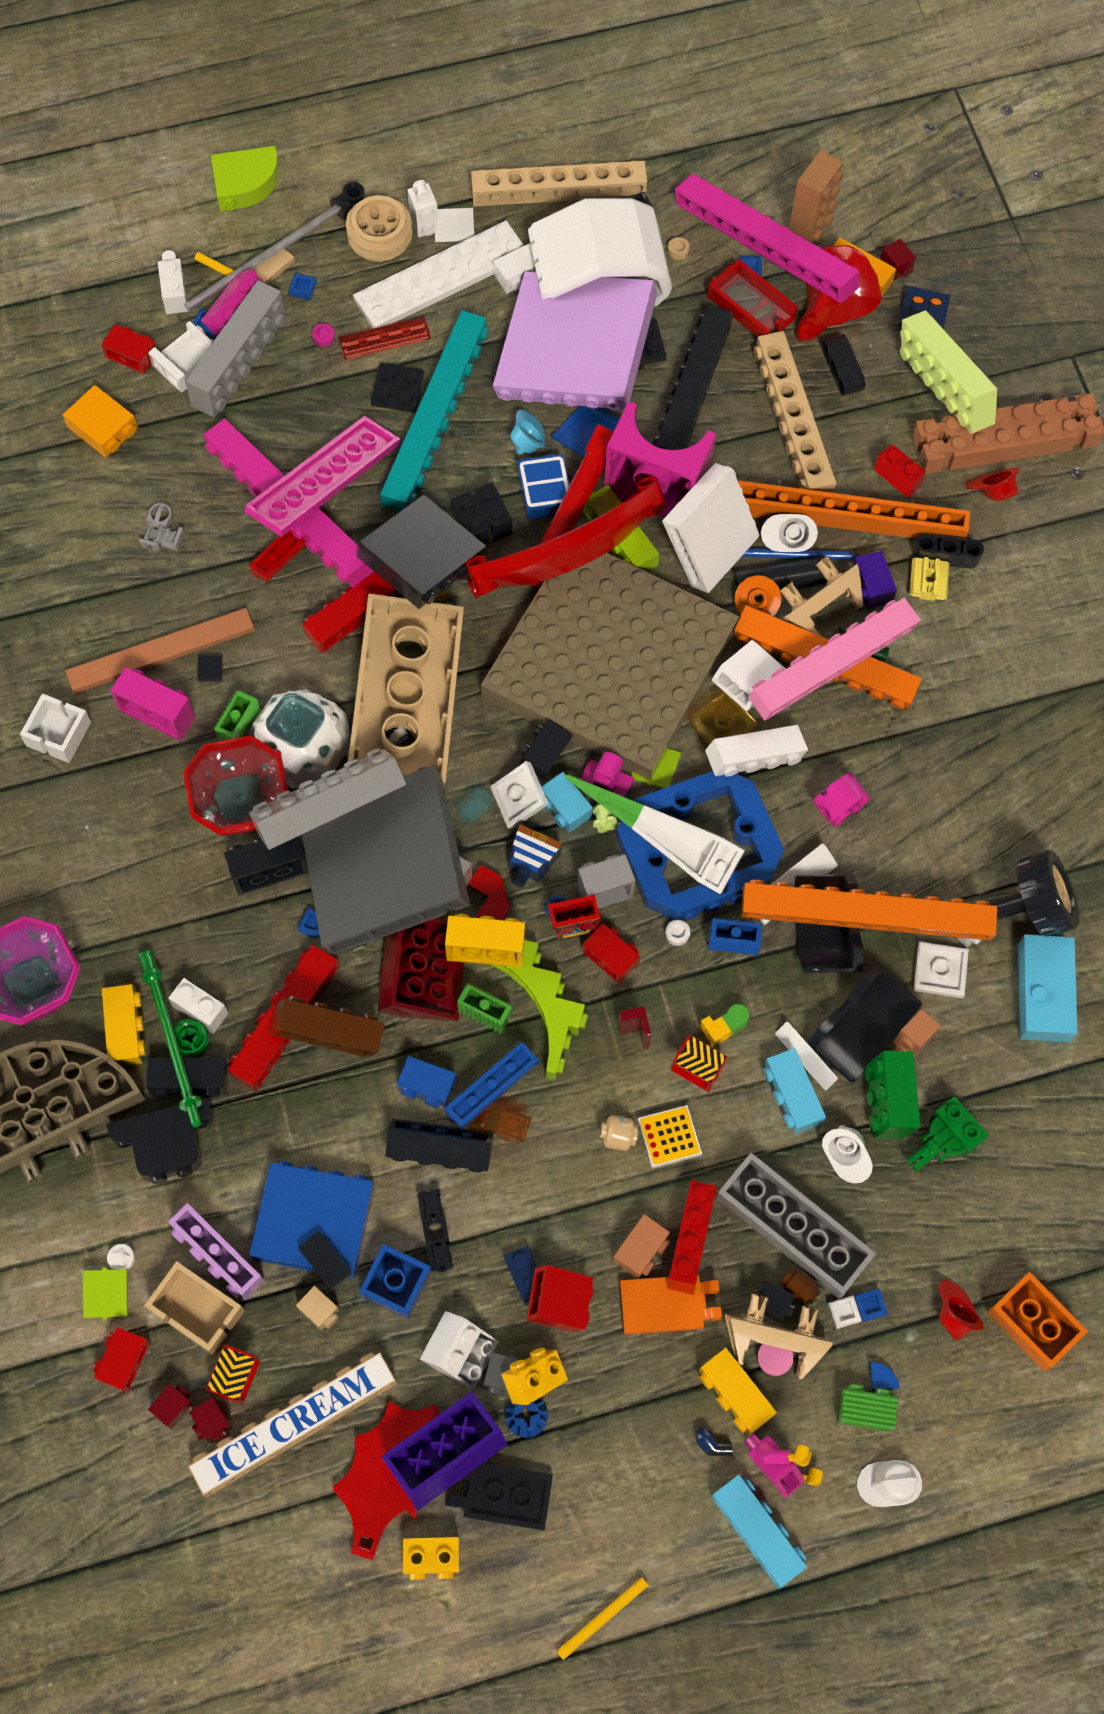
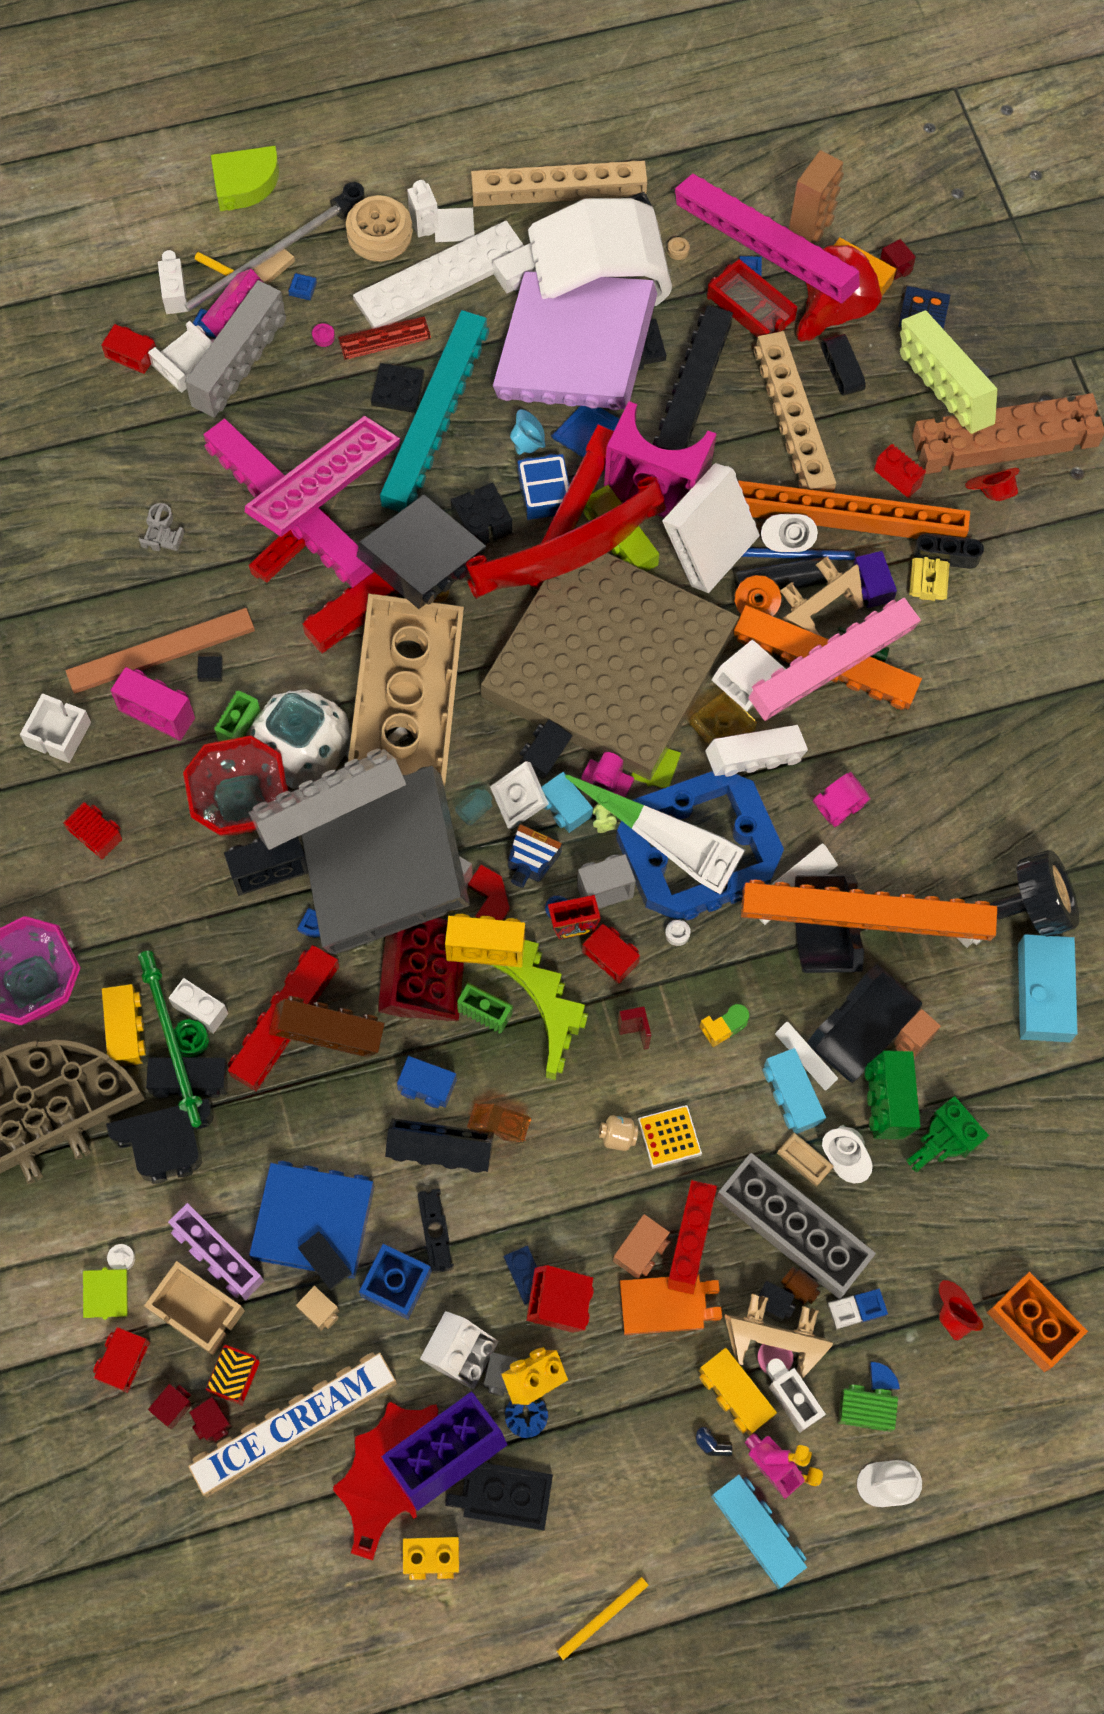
(93, 830): none -> red brick
(100, 421): light orange brick -> none
(491, 1085): blue fence -> none
(698, 1063): piece -> none
(735, 936): blue brick -> none
(793, 1395): none -> white brick
(805, 1159): none -> tan tile
(940, 969): white tile -> none

